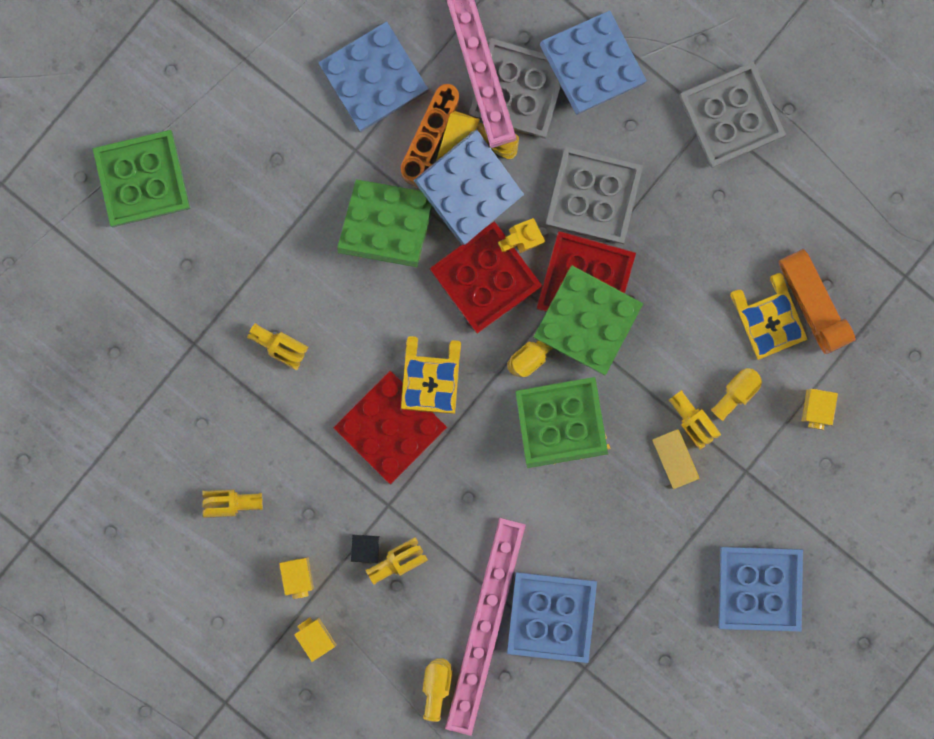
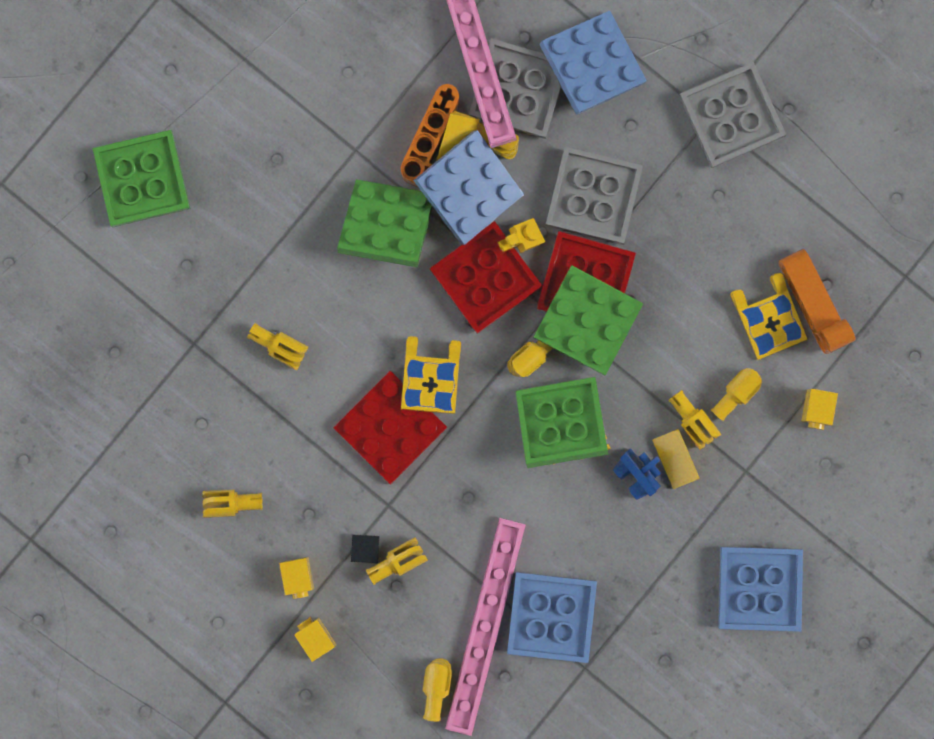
(373, 76): medium blue plate -> none
(643, 472): none -> blue hips

